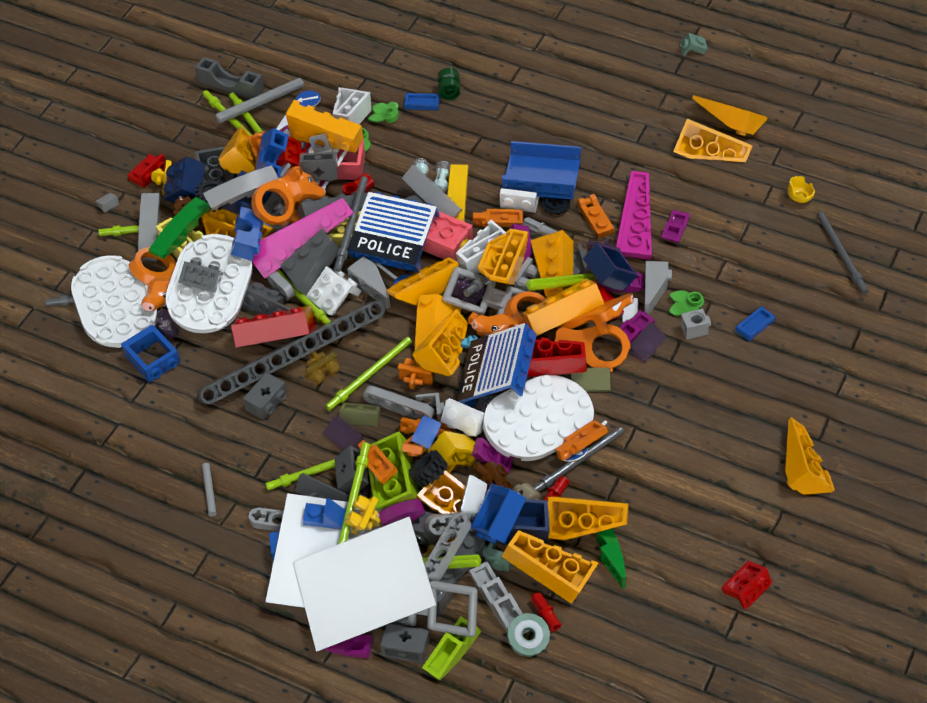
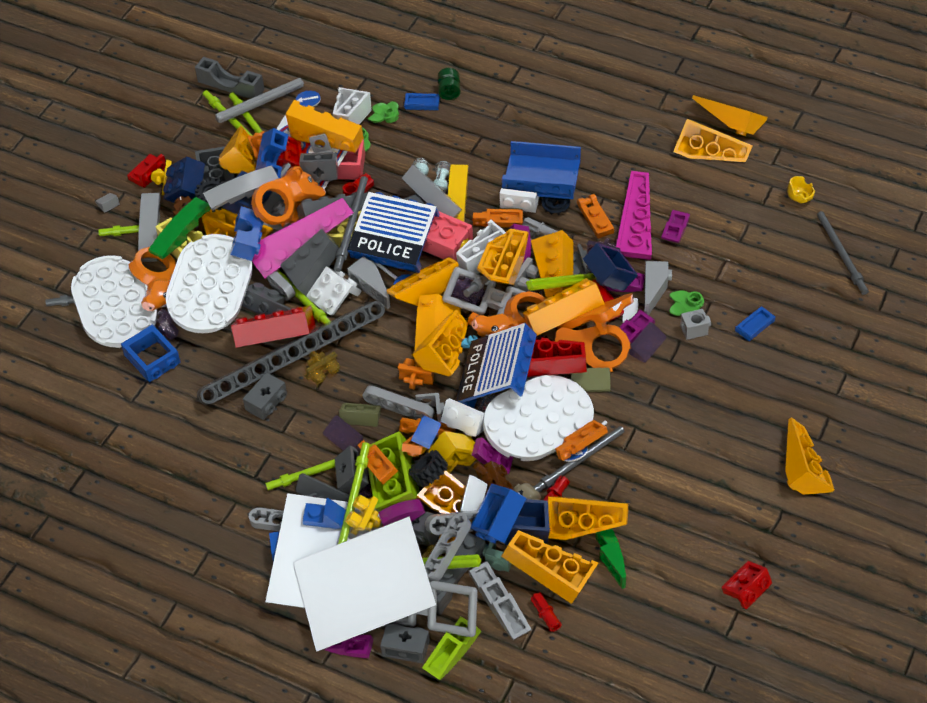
(199, 276): dark grey bracket -> none
(209, 489): light grey bar -> none
(342, 395): lime bar -> none
(519, 643): sand green tile -> none
(694, 43): sand green bracket -> none

